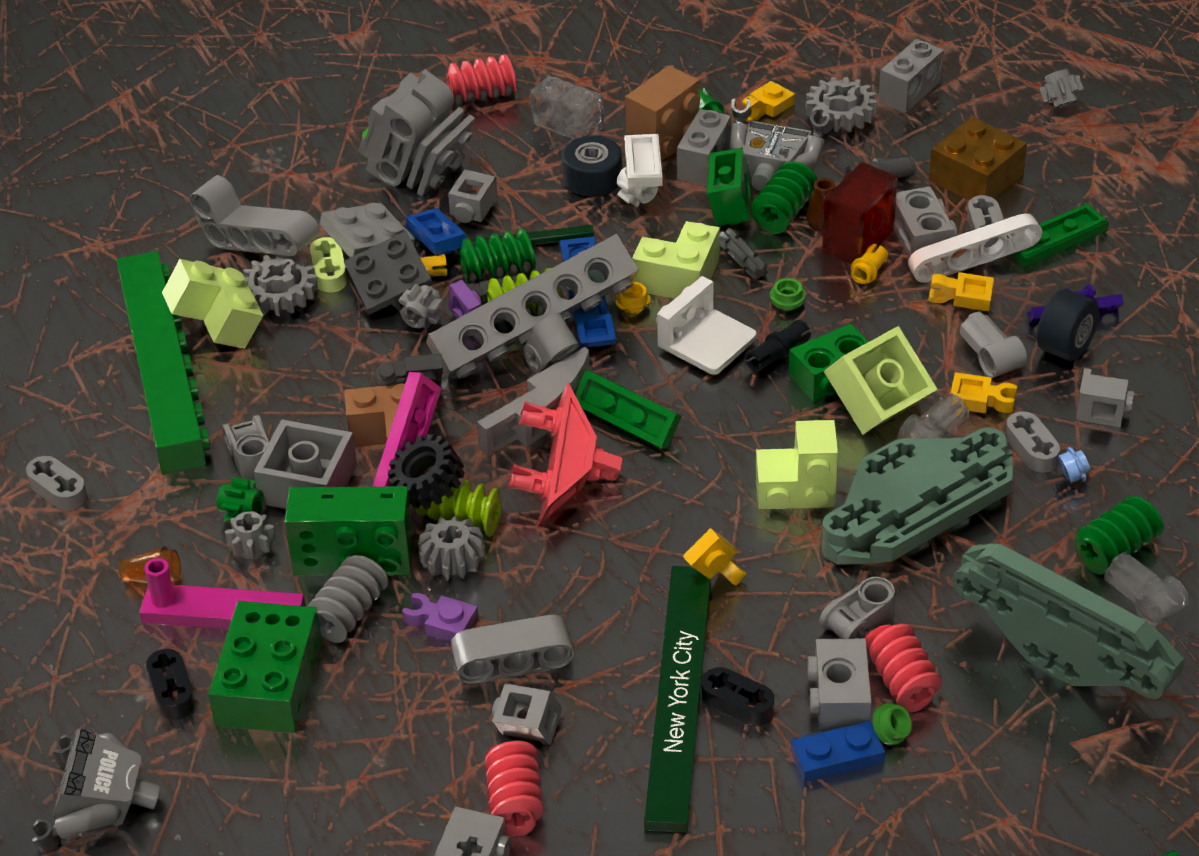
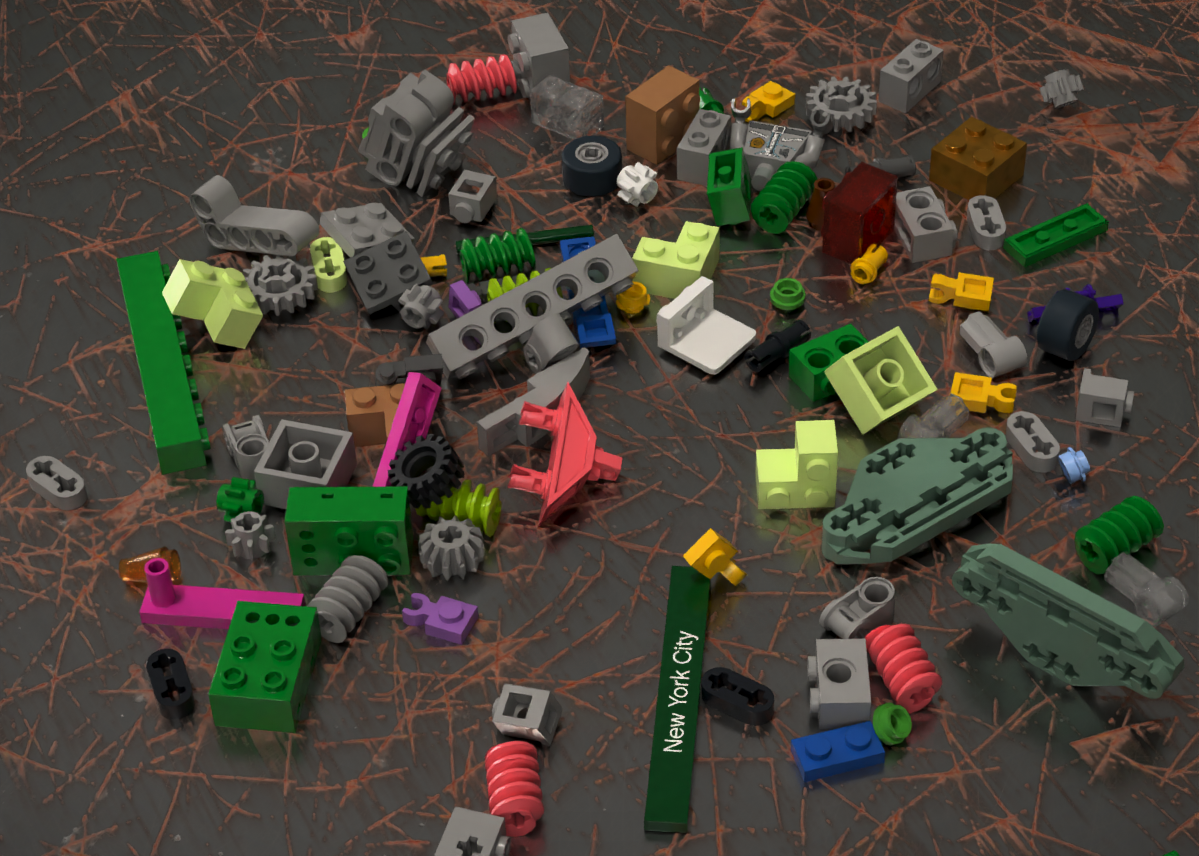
(95, 787): light grey torso -> none
(435, 231): blue plate -> none
(512, 649): light grey beam -> none
(537, 51): none -> light grey brick
(627, 409): green plate -> none
(643, 160): white tile -> none
(743, 254): dark grey axle -> none
(974, 244): white beam -> none

